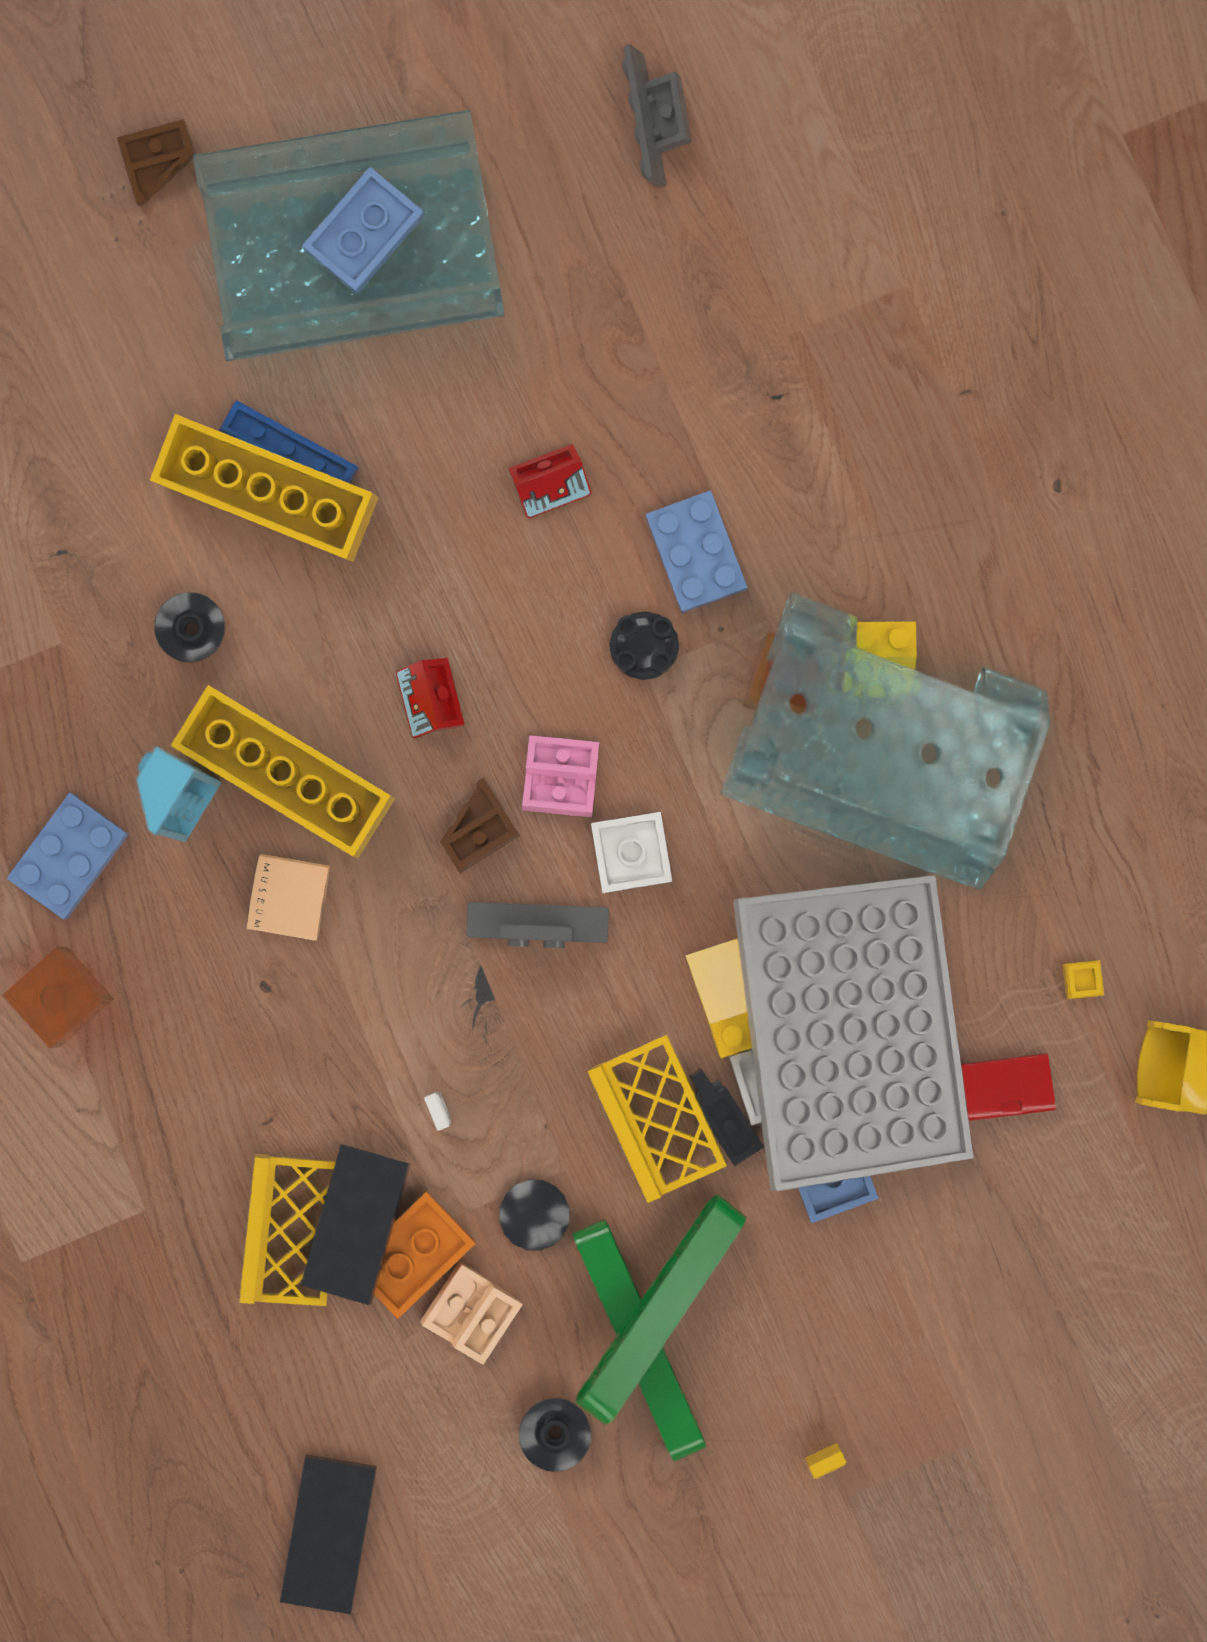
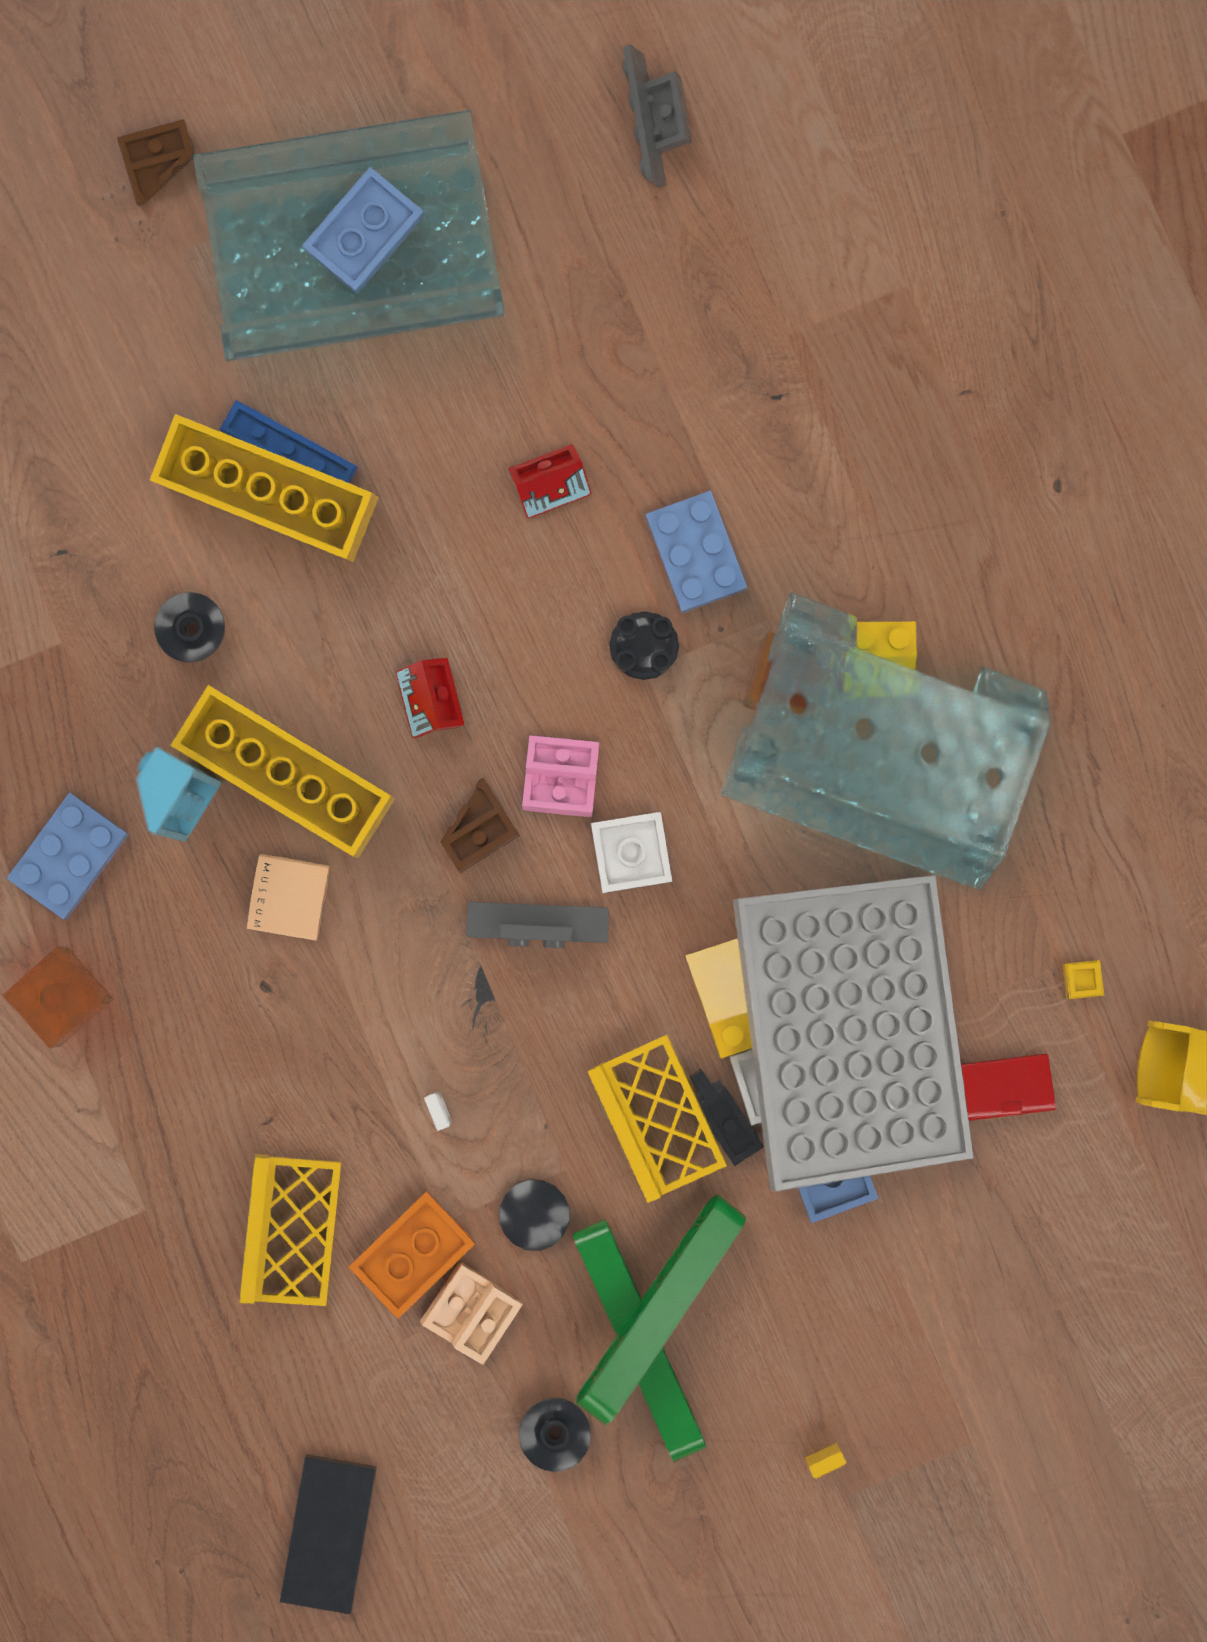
(355, 1224): black tile -> none

